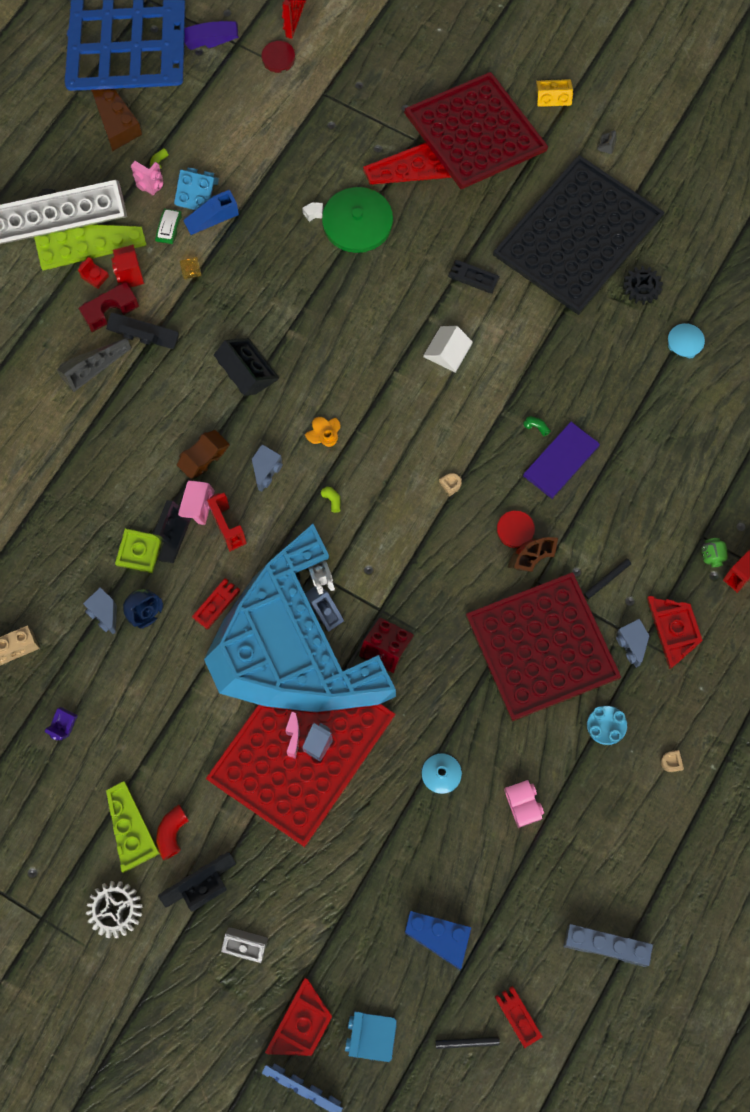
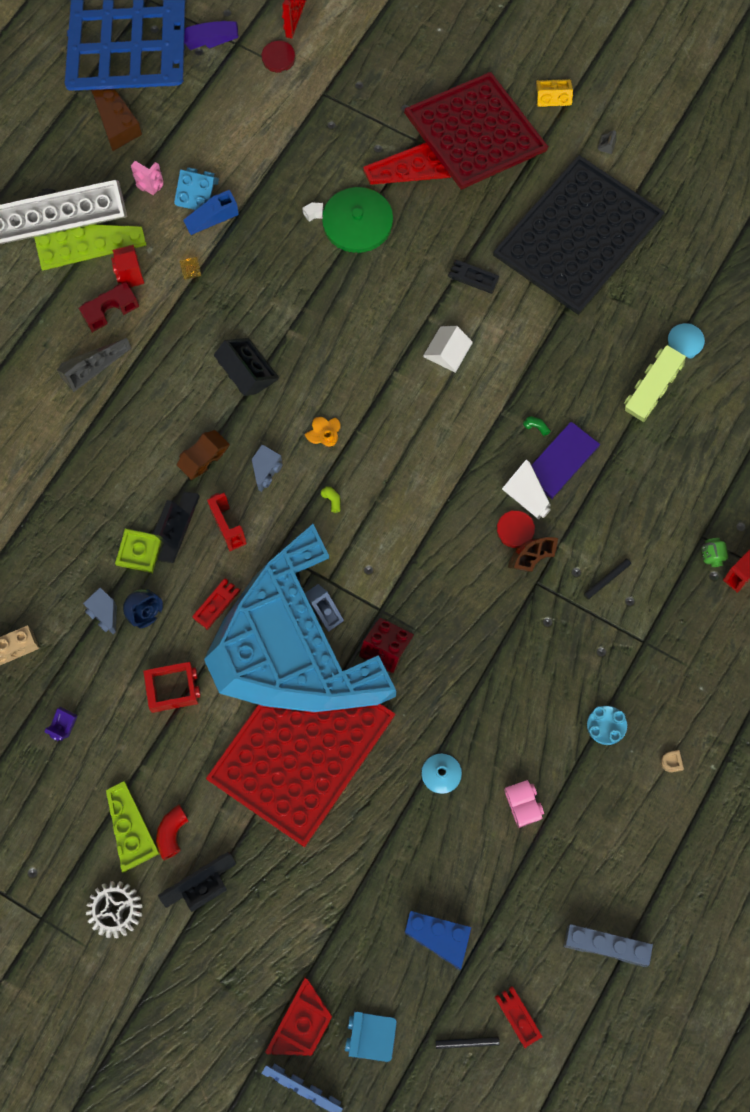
(92, 273): red bracket -> none
(144, 331): black bracket -> none
(149, 677): none -> red window
(158, 157): lime arm -> none
(168, 226): slope -> none
(195, 502): bright pink panel -> none
(244, 944): light grey slope -> none
(293, 730): bright pink slope -> none
(317, 741): sand blue slope -> none
(321, 576): white hinge -> none
(450, 483): tan tile -> none
(527, 491): none -> white slope
(542, 646): dark red plate -> none
(634, 640): sand blue slope -> none
(643, 279): black gear -> none
(654, 383): none -> yellowish green wedge
(675, 628): red wing -> none

